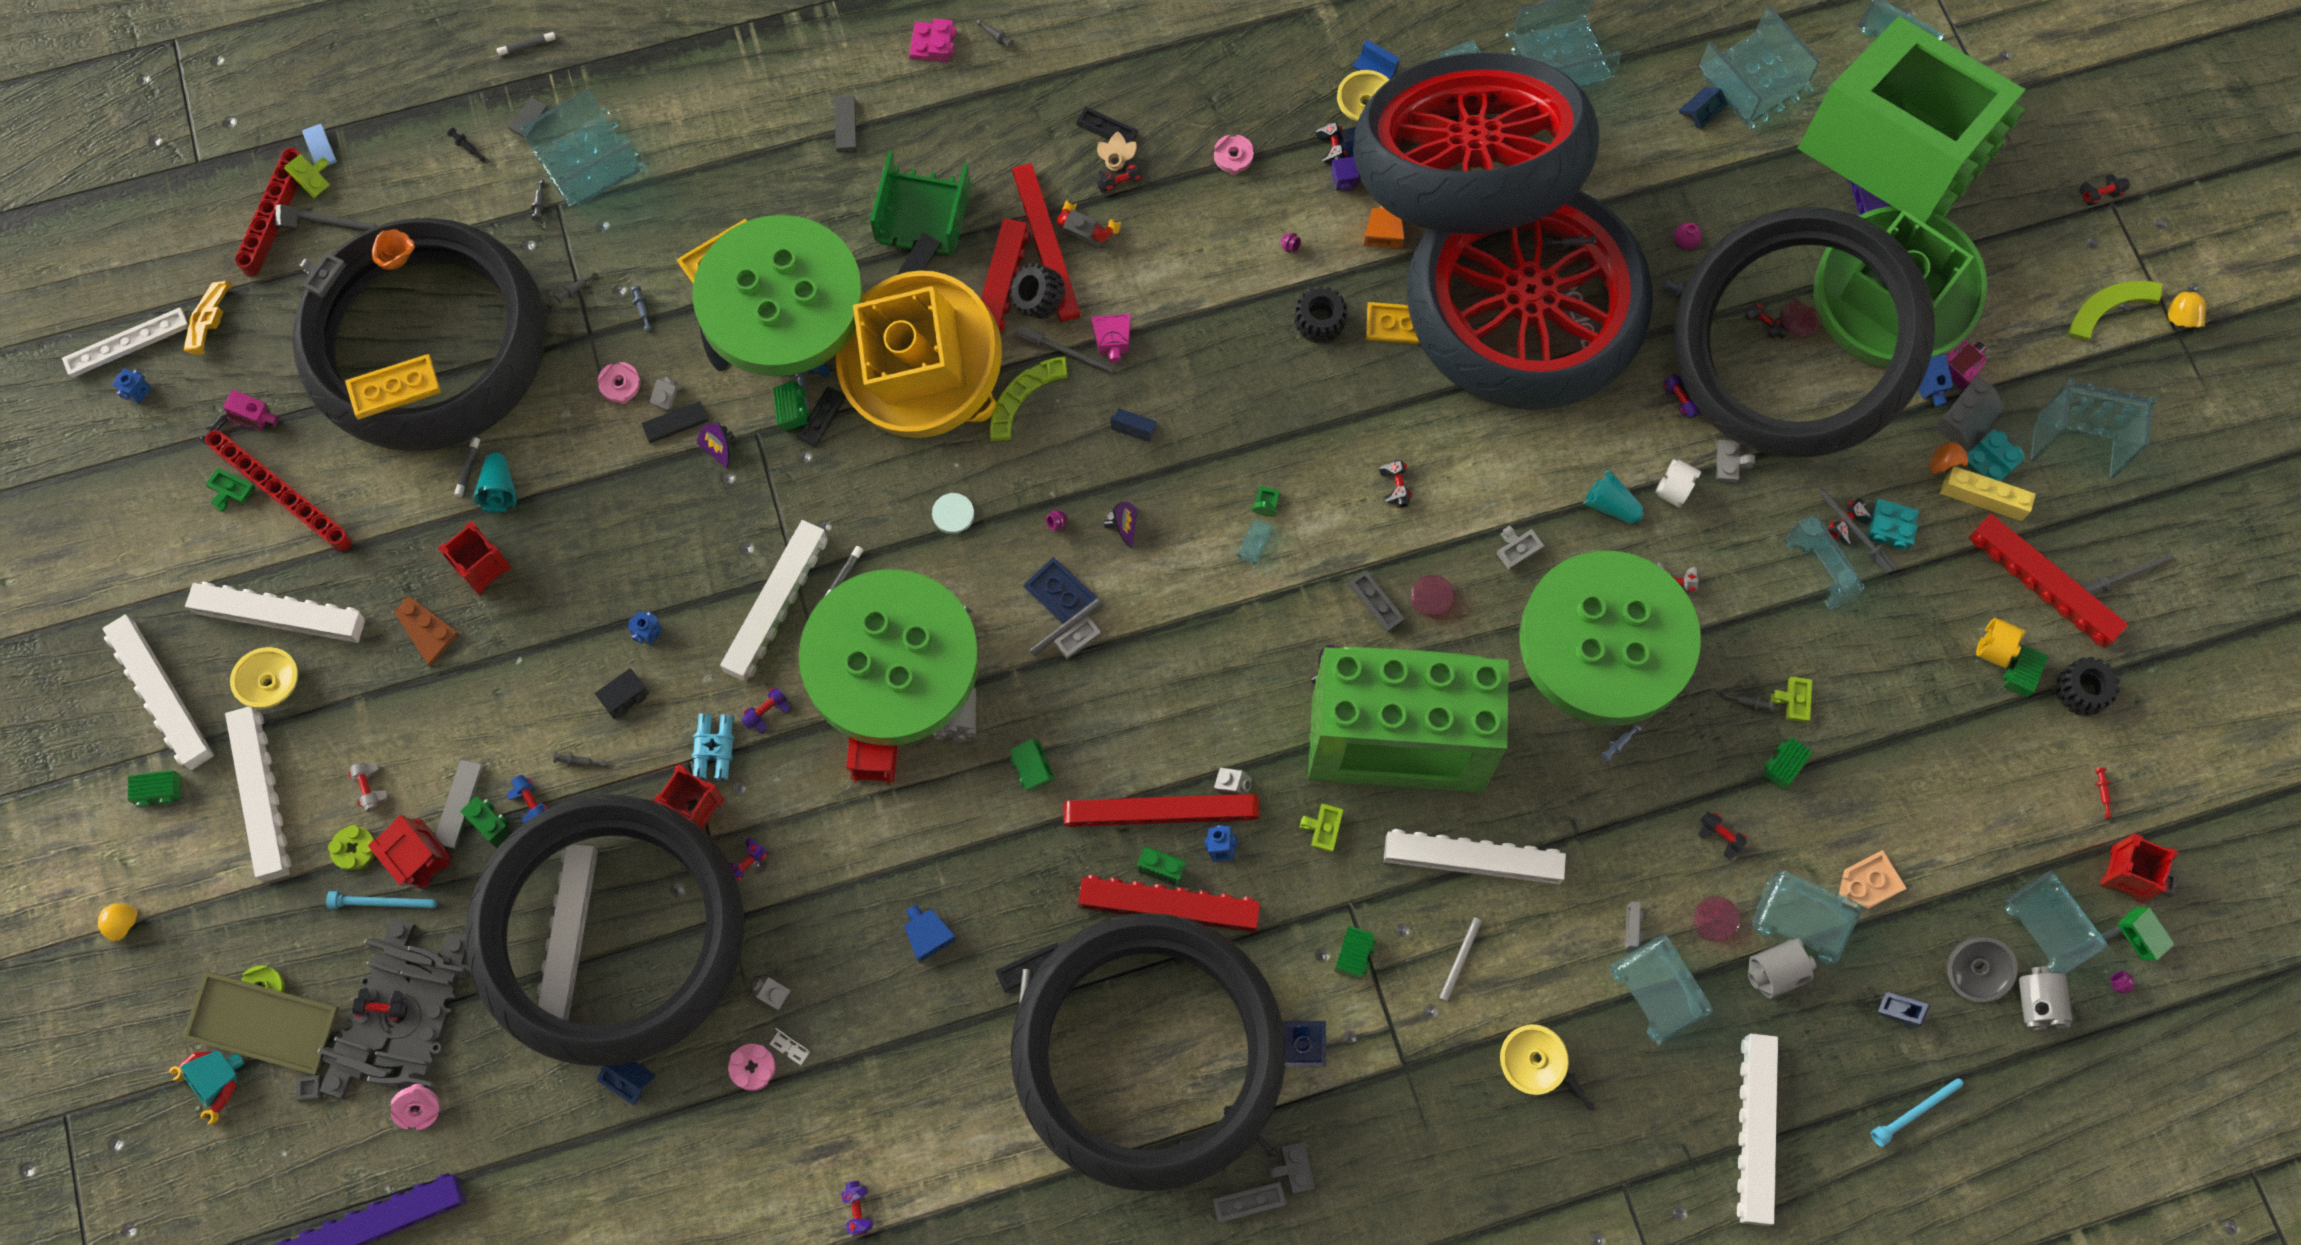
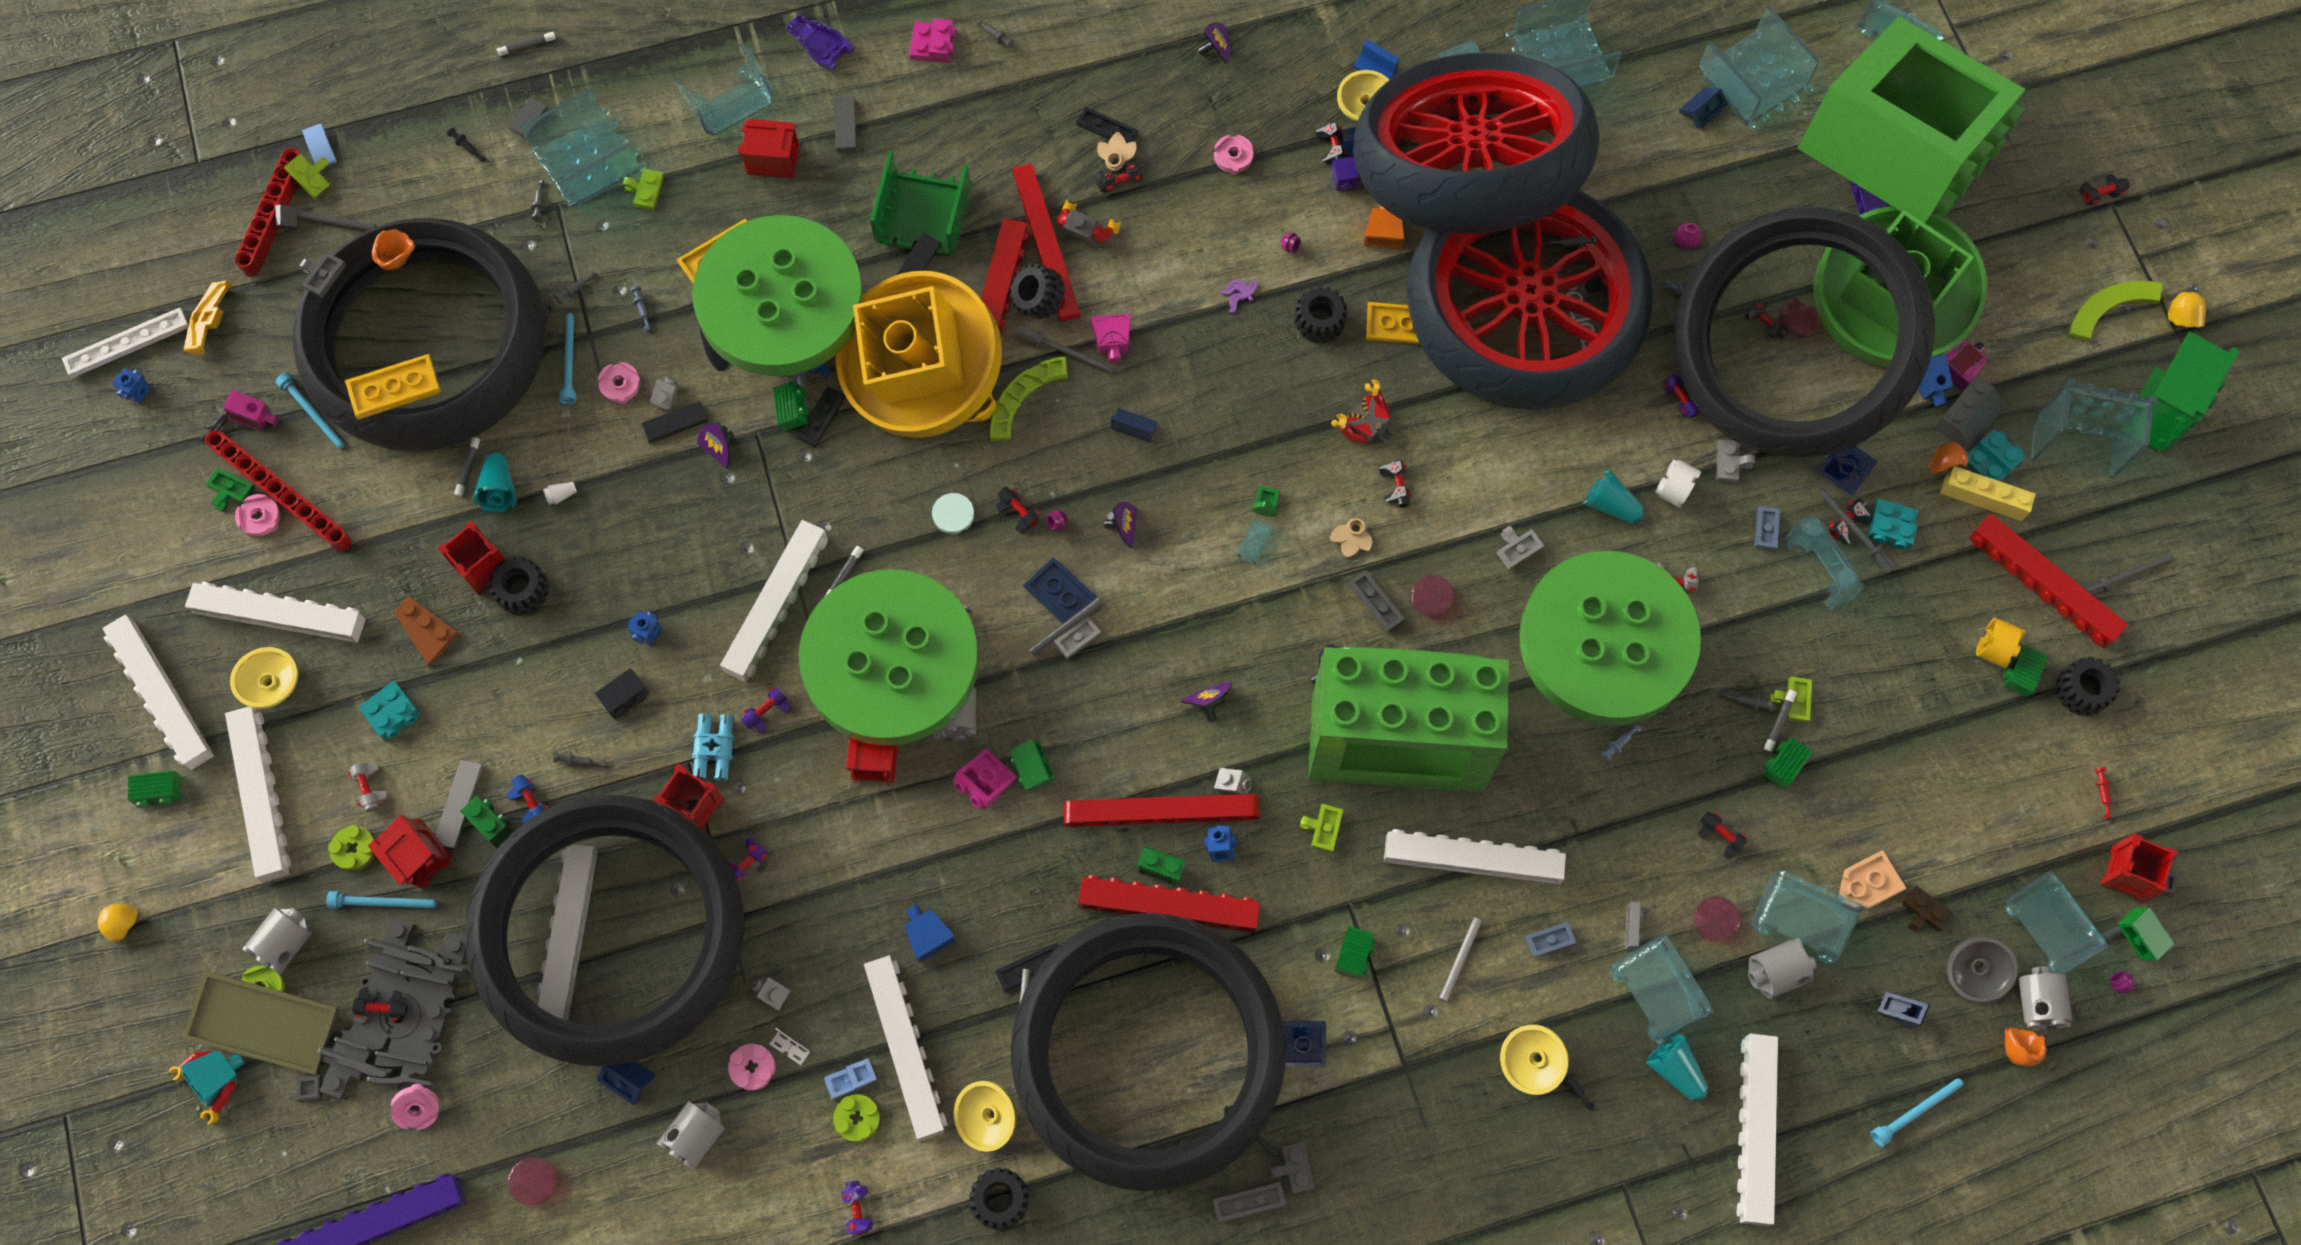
(258, 527): none -> bright pink plate
(279, 938): none -> light grey cylinder
(287, 383): none -> medium azure piece
(389, 711): none -> teal plate
(507, 575): none -> black tyre
(532, 1181): none -> clear pink tile
(559, 492): none -> white cone
(567, 394): none -> medium azure piece
(646, 190): none -> lime plate
(692, 1133): none -> light grey cylinder
(735, 104): none -> clear light blue windscreen
(769, 148): none -> red container
(820, 42): none -> dark purple animal
(849, 1107): none -> lime plate
(850, 1079): none -> light blue slope
(905, 1049): none -> white brick
(975, 1120): none -> light yellow dish
(984, 779): none -> dark pink plate
(984, 1184): none -> black tyre
(1010, 499): none -> black piece
(1209, 698): none -> shield
(1218, 40): none -> shield
(1244, 292): none -> medium lavender piece
(1351, 540): none -> tan plate
(1367, 419): none -> torso
(1550, 939): none -> sand blue plate
(1593, 285): none -> black bar
(1679, 1068): none -> teal cone
(1767, 528): none -> sand blue plate
(1774, 734): none -> dark grey bar
(1848, 468): none -> clear blue slope
(1926, 910): none -> dark brown plate
(2024, 1047): none -> orange hair
(2185, 389): none -> green windscreen

